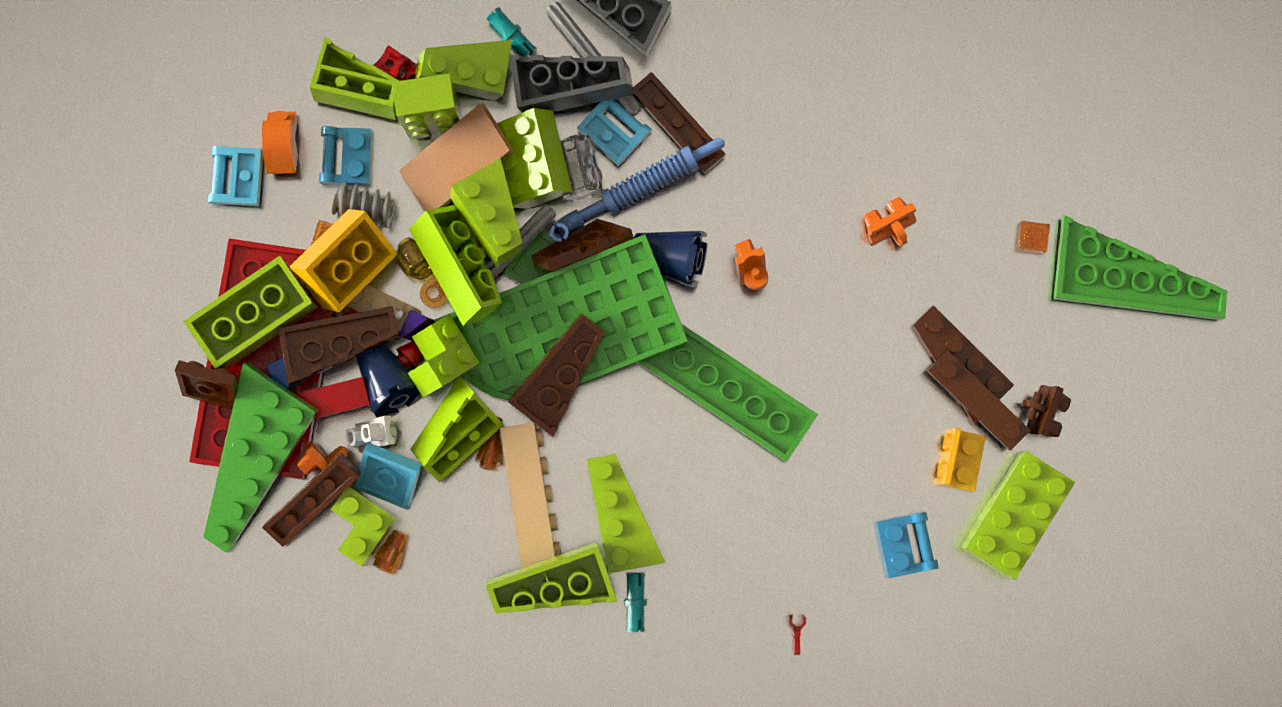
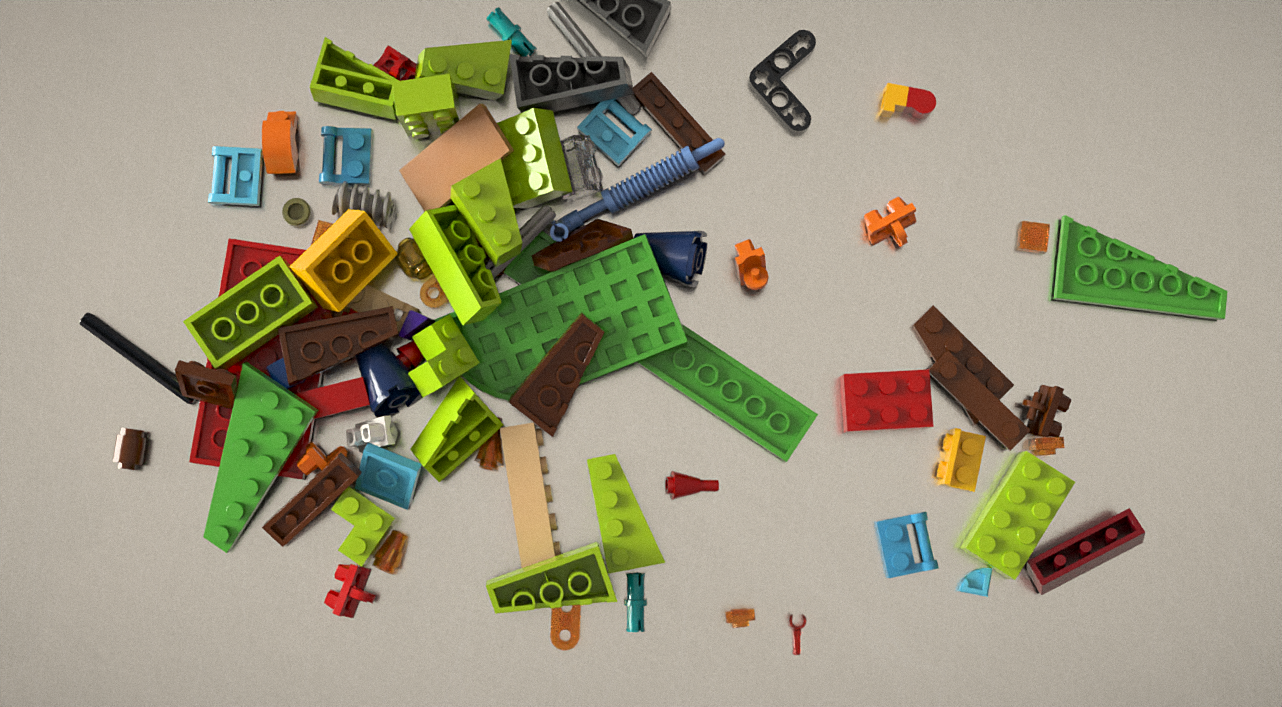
(129, 448): none -> reddish brown brick
(133, 354): none -> black axle
(297, 212): none -> olive tile
(346, 601): none -> red hips
(565, 621): none -> clear orange plate
(682, 485): none -> red cone
(739, 617): none -> clear orange plate
(776, 74): none -> black beam
(886, 401): none -> red brick
(907, 100): none -> leg
(976, 582): none -> medium azure tile
(1047, 445): none -> clear orange plate
(1085, 551): none -> dark red brick

